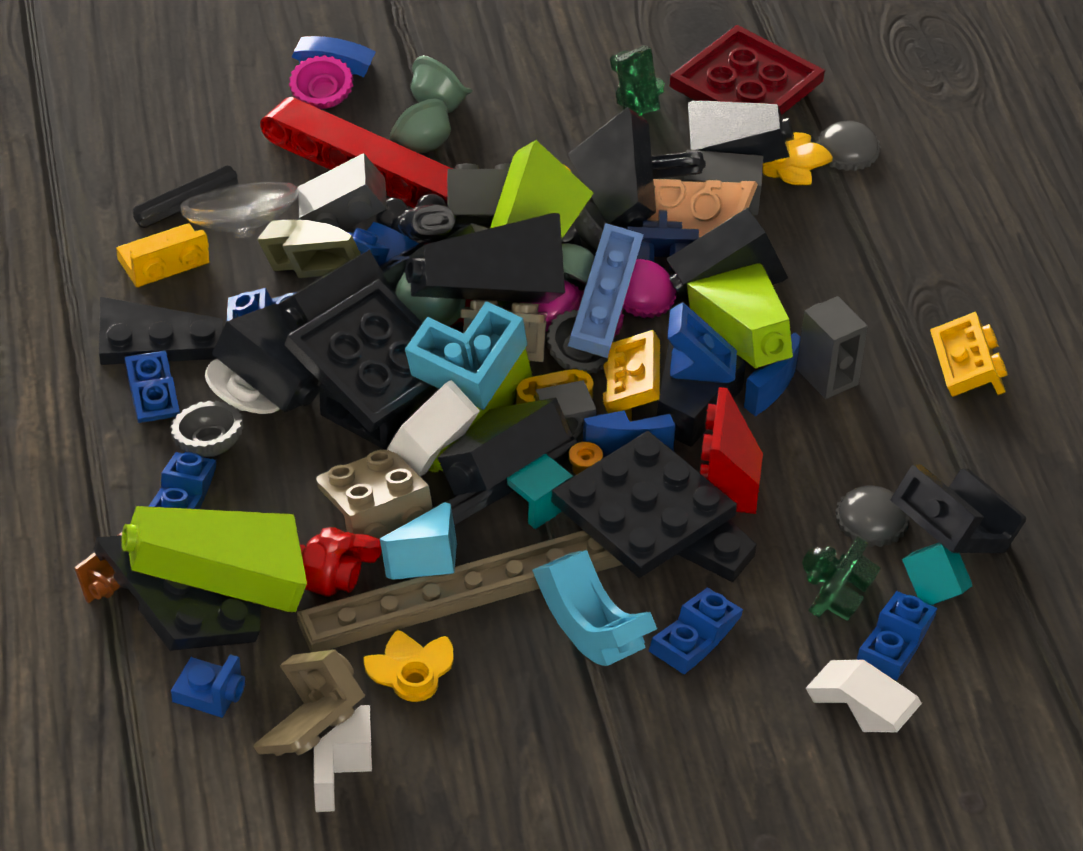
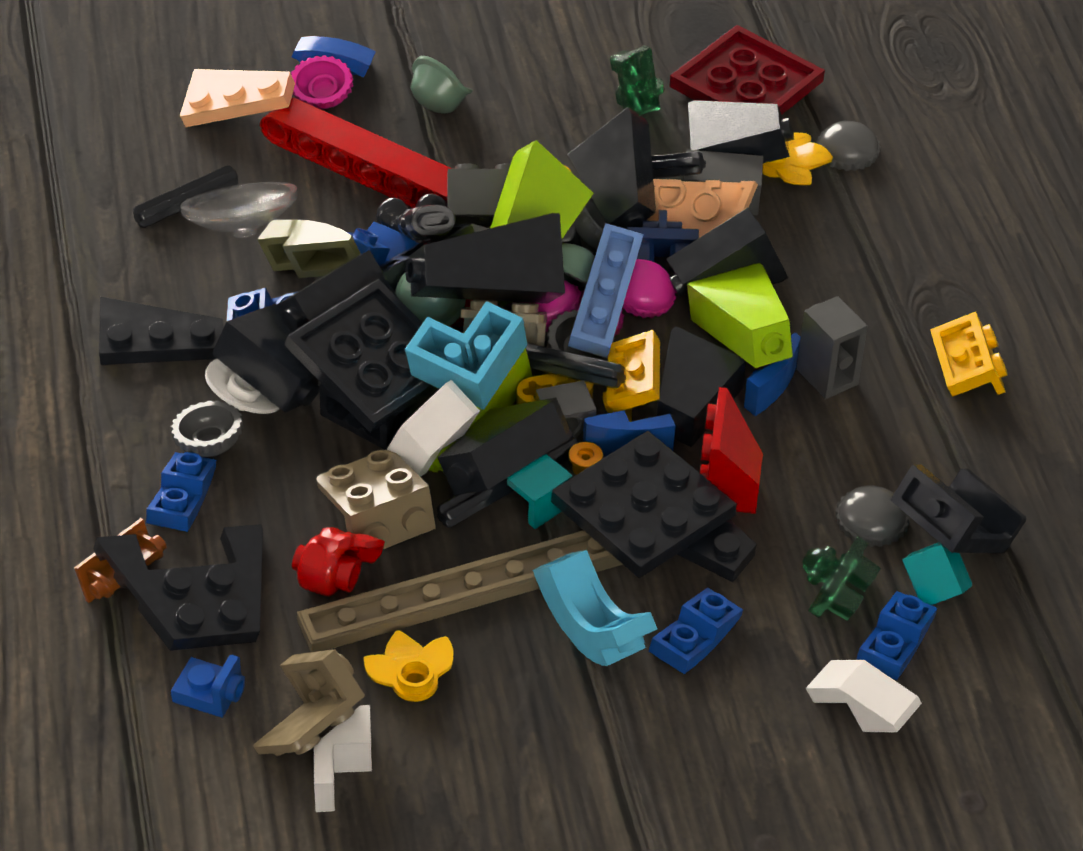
(151, 386): blue slope -> none
(164, 254): yellow bracket -> none
(221, 552): lime slope -> none
(234, 94): none -> light nougat wing
(344, 194): dark grey brick -> none
(421, 546): medium azure slope -> none
(422, 126): sand green helmet -> none
(575, 366): none -> black axle
(698, 349): blue slope -> none

